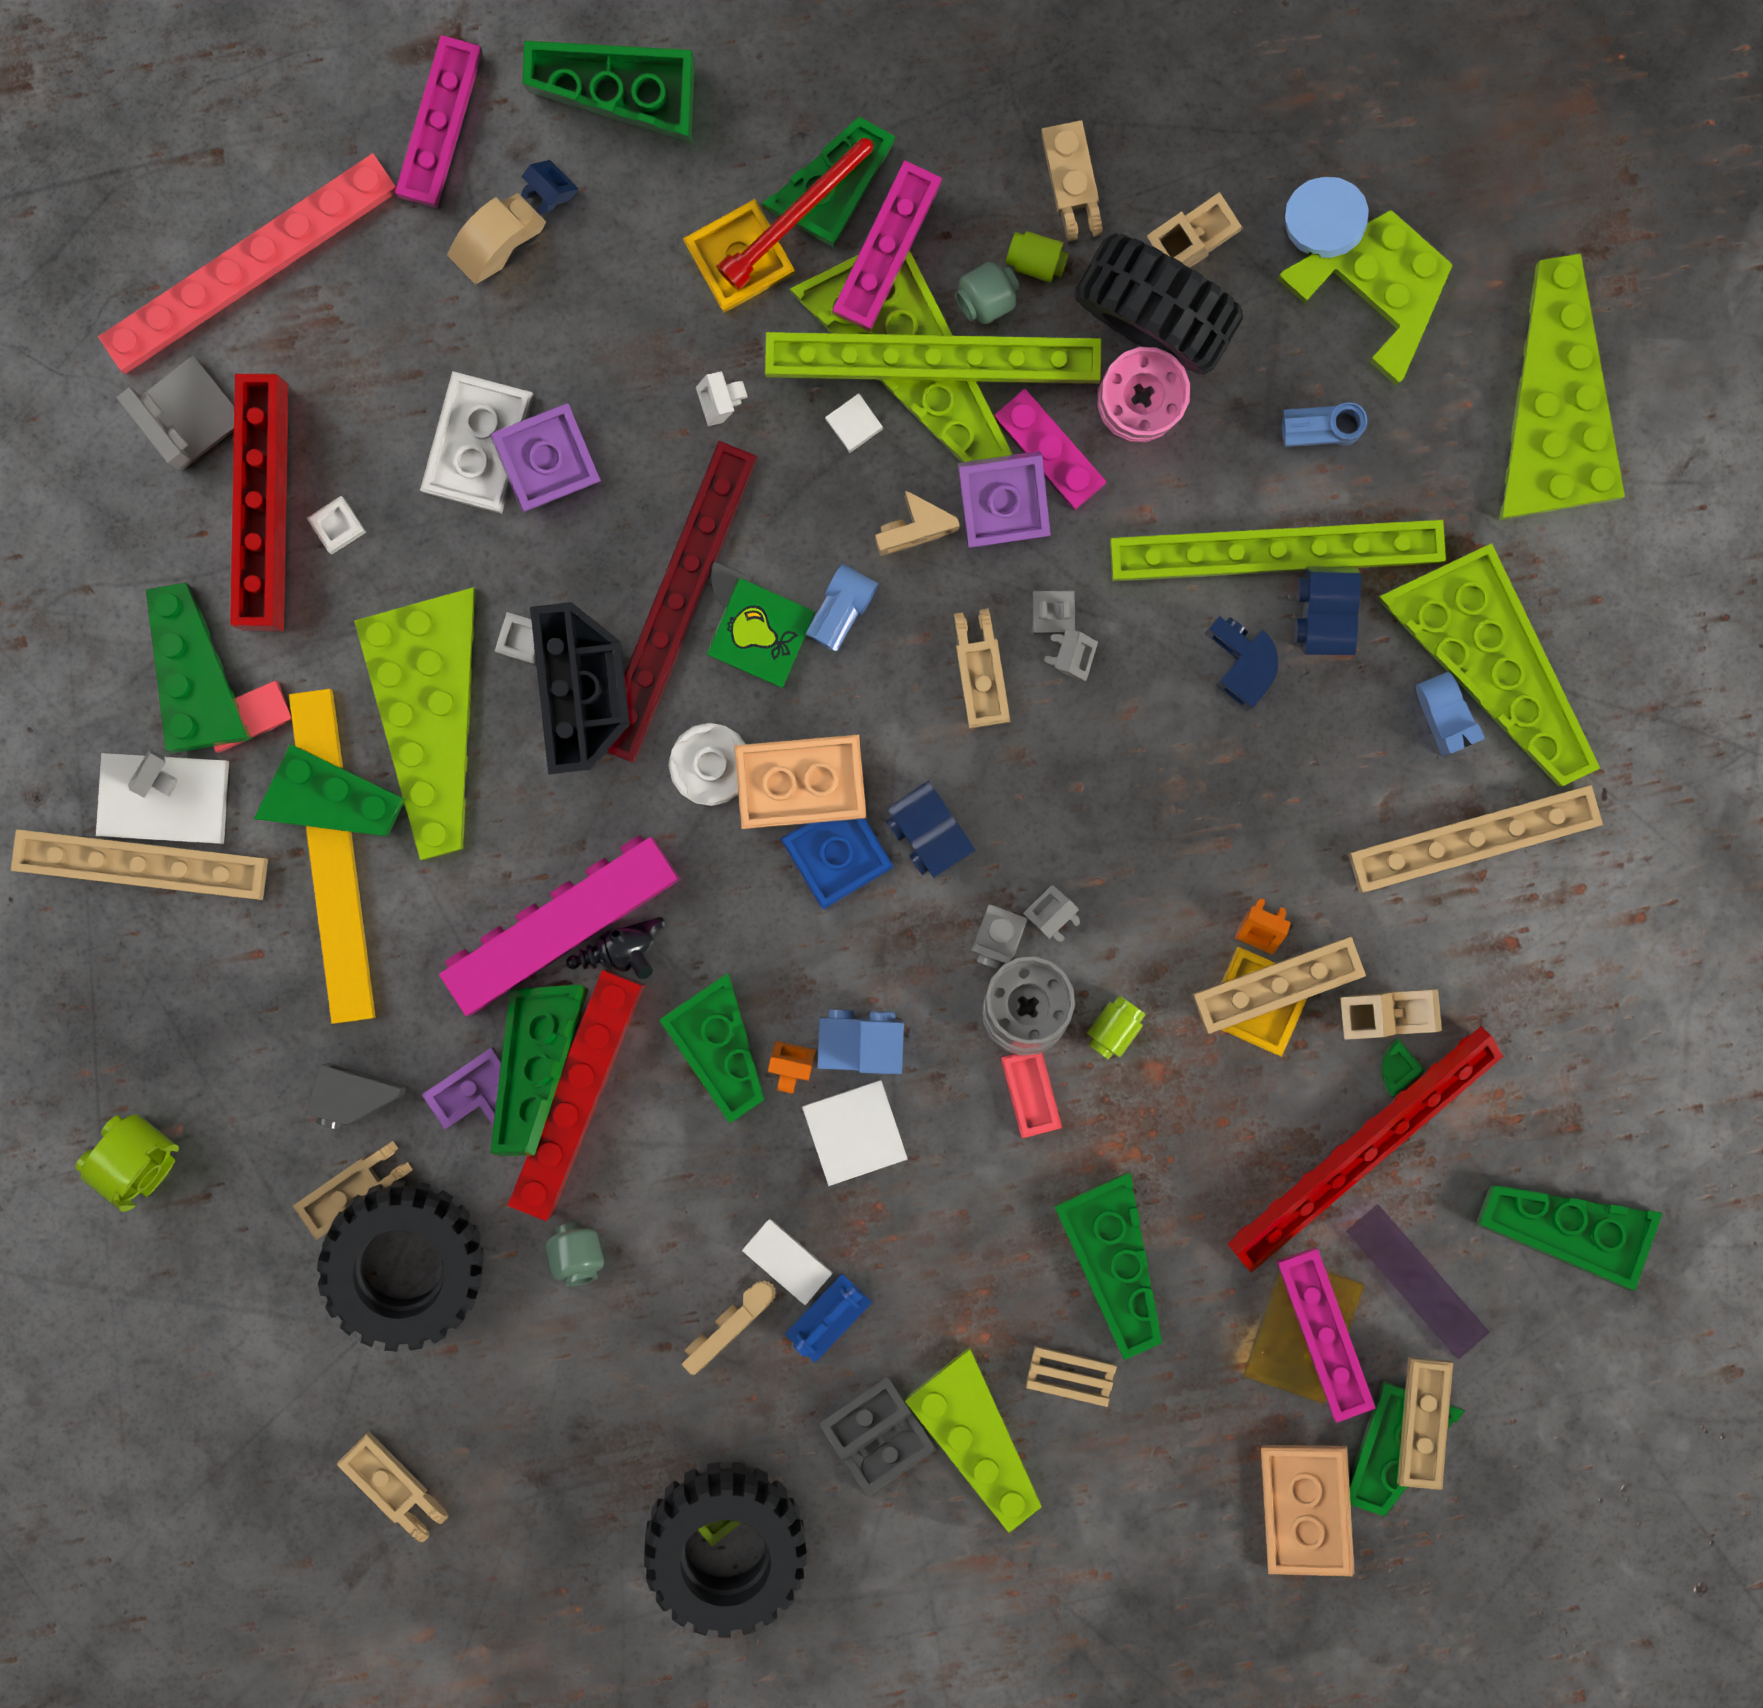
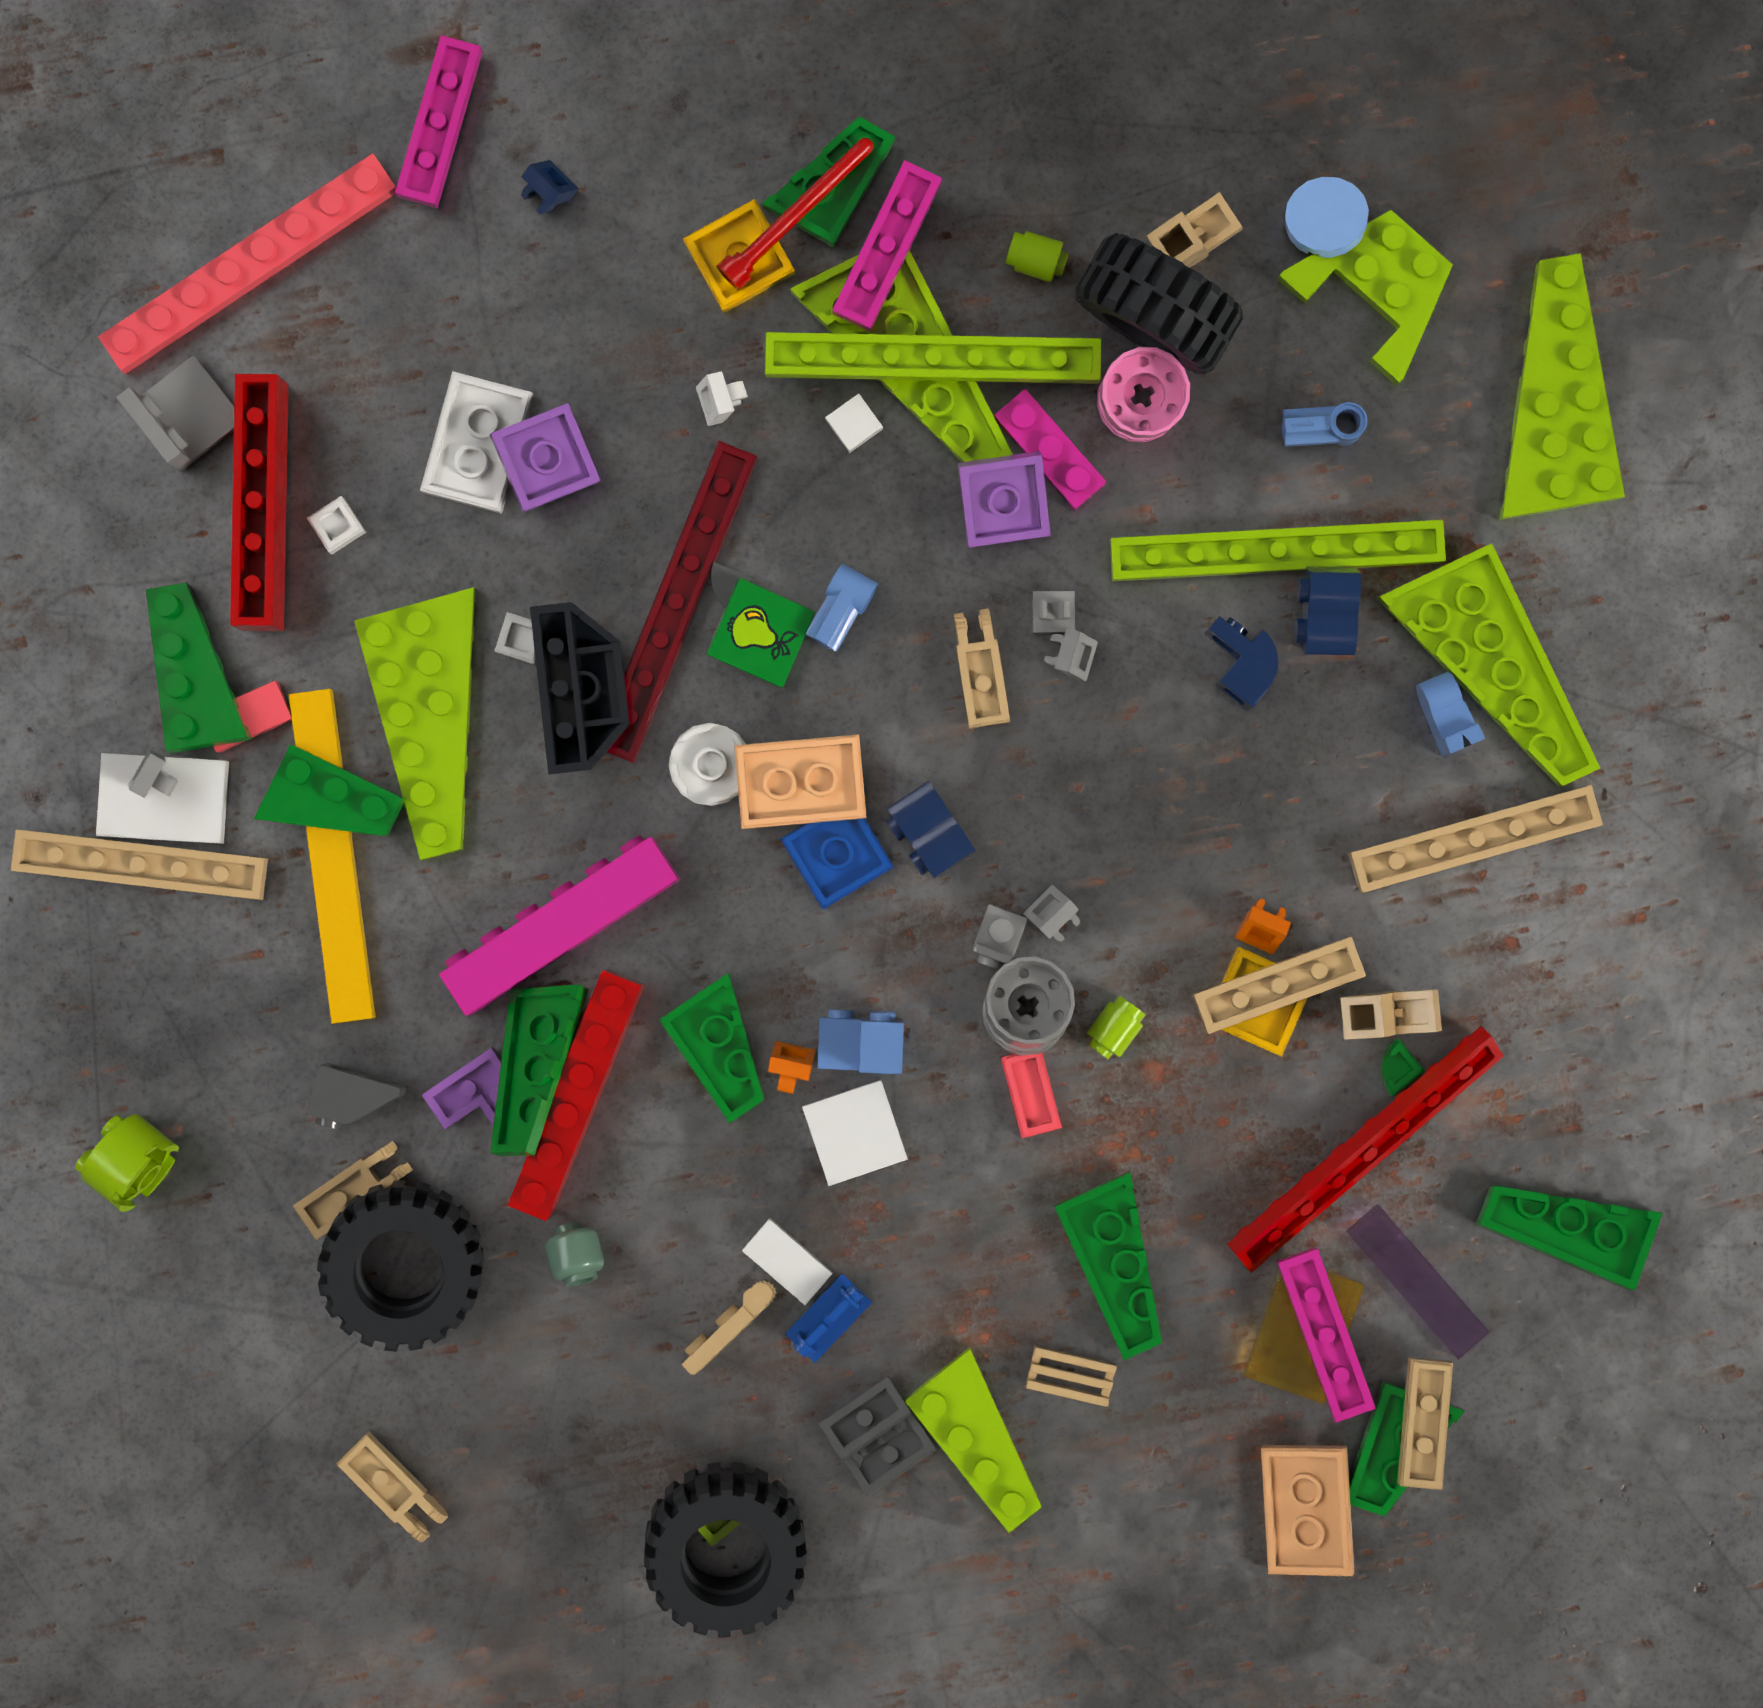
(492, 234): tan brick -> none
(618, 82): green wedge -> none
(621, 949): black piece -> none
(927, 525): tan slope -> none
(987, 292): sand green head -> none
(1072, 176): tan hinge -> none

